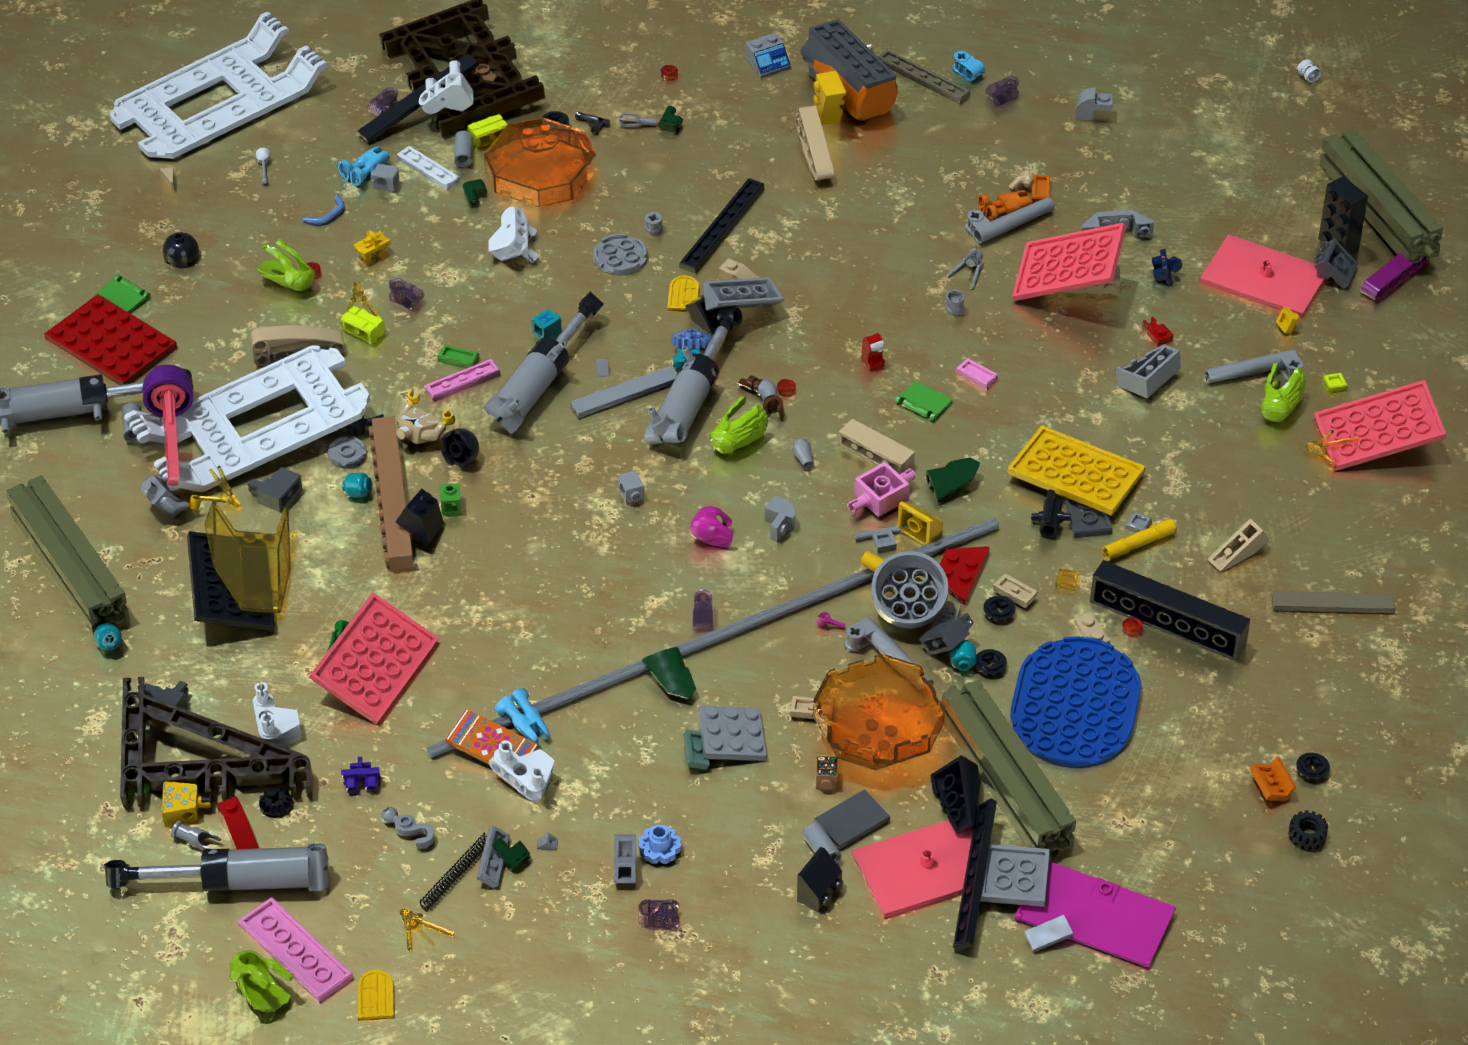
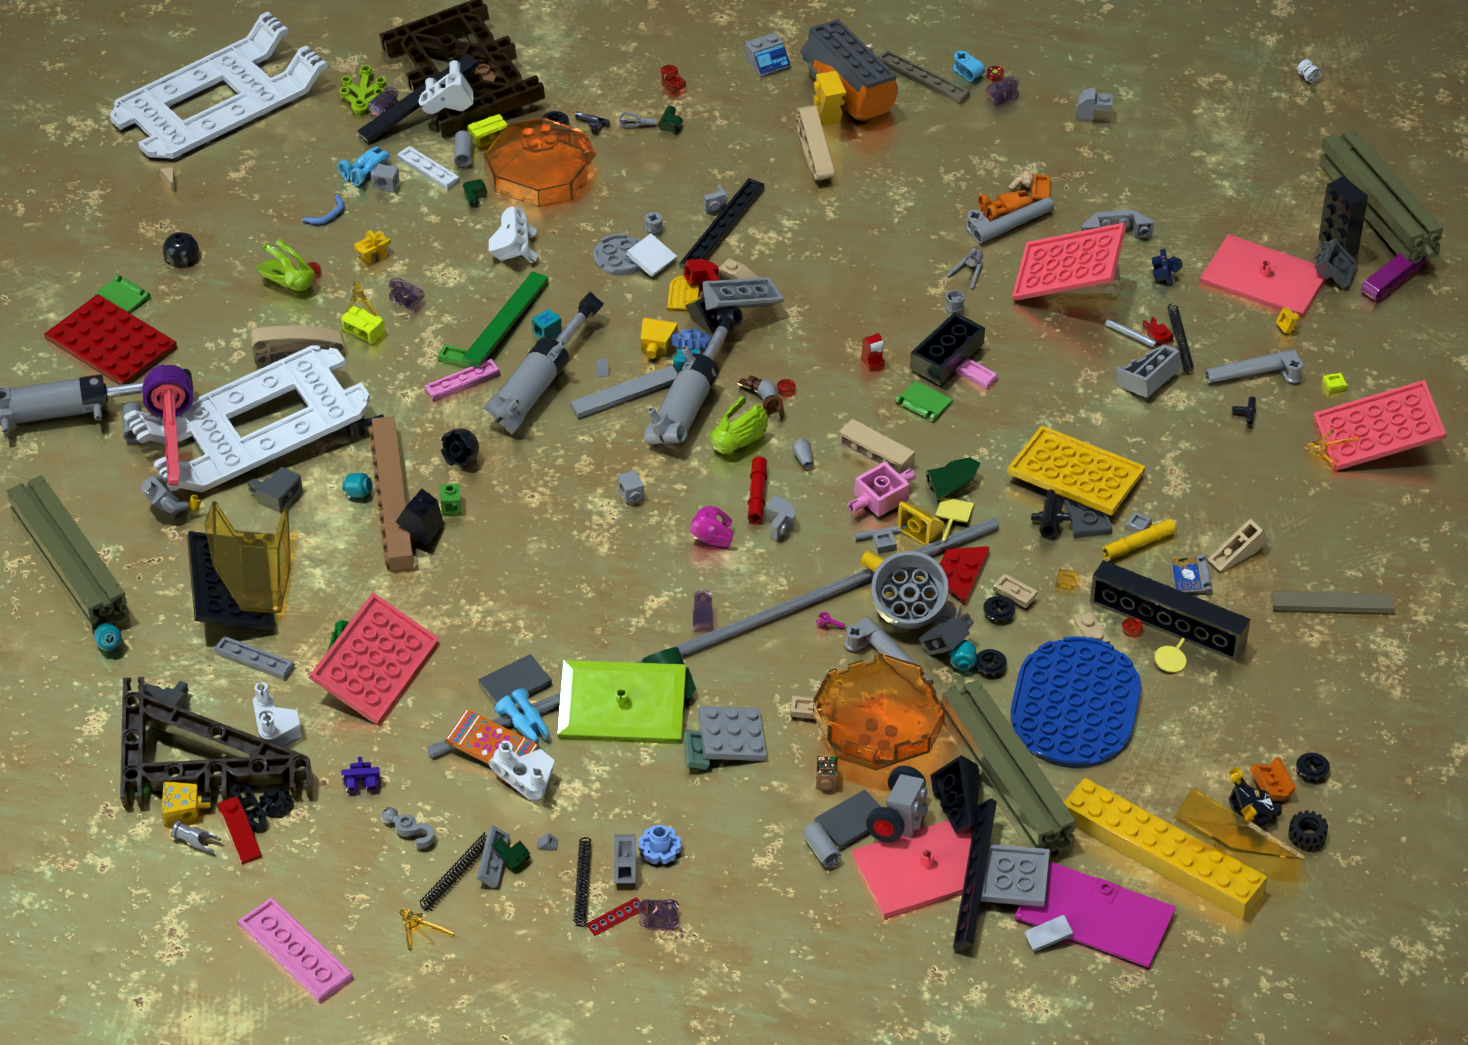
(227, 495): clear yellow plant -> none
(238, 869): light grey piece -> none
(250, 799): none -> black beam
(254, 658): none -> light grey tile
(257, 982): lime hair -> none
(263, 157): white hinge -> none
(347, 452): light grey tile -> none
(360, 104): none -> lime plant
(375, 995): yellow window -> none
(420, 425): tan torso -> none
(505, 319): none -> green tile
(520, 674): none -> dark grey tile
(585, 845): none -> black piece
(614, 916): none -> red sticker
(622, 701): none -> lime piece
(651, 255): none -> white tile
(657, 337): none -> yellow torso
(673, 83): none -> clear red plate
(700, 270): none -> red brick
(715, 201): none -> light grey bracket
(757, 489): none -> red piece
(819, 881): black slope -> none
(904, 806): none -> brick
(947, 348): none -> black brick
(953, 510): none -> light yellow piece
(995, 73): none -> clear red tile
(1131, 333): none -> light grey bar
(1165, 849): none -> yellow brick
(1171, 658): none -> light yellow piece
(1172, 318): none -> black piece
(1190, 574): none -> piece
(1229, 829): none -> clear yellow windscreen
(1250, 410): none -> black piece
(1251, 802): none -> black torso
(1281, 402): lime hair -> none

